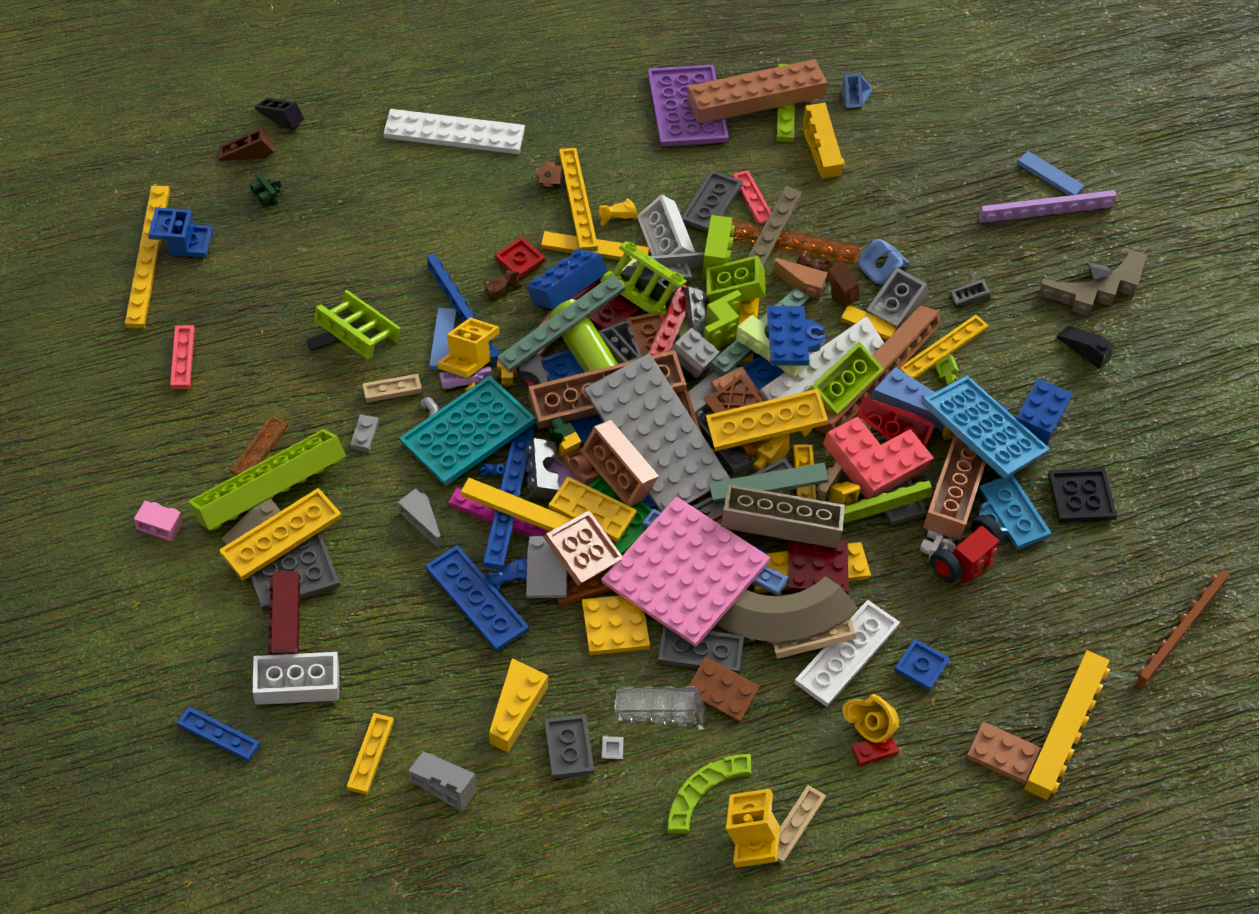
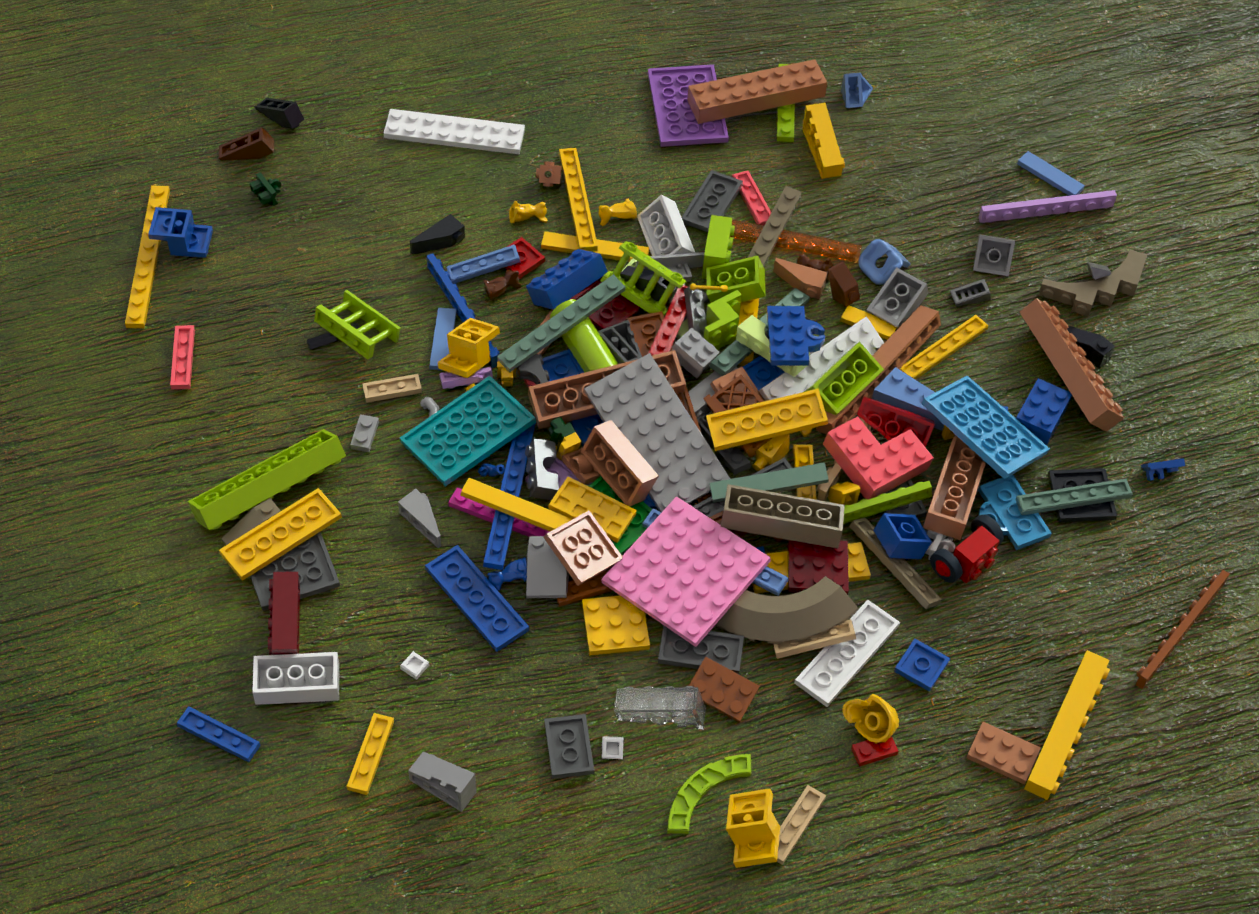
(158, 520): bright pink brick -> none
(260, 445): clear orange plate -> none
(414, 665): none -> white tile
(439, 236): none -> black slope
(483, 264): none -> medium blue tile
(518, 700): yellow wedge -> none
(522, 212): none -> yellow animal
(724, 288): none -> yellow hinge
(898, 566): none -> dark tan plate
(902, 536): none -> blue brick
(947, 368): lime plate -> none
(993, 255): none -> light grey slope
(1072, 365): none -> nougat brick
(1073, 496): none -> sand green tile
(1157, 467): none -> blue plate

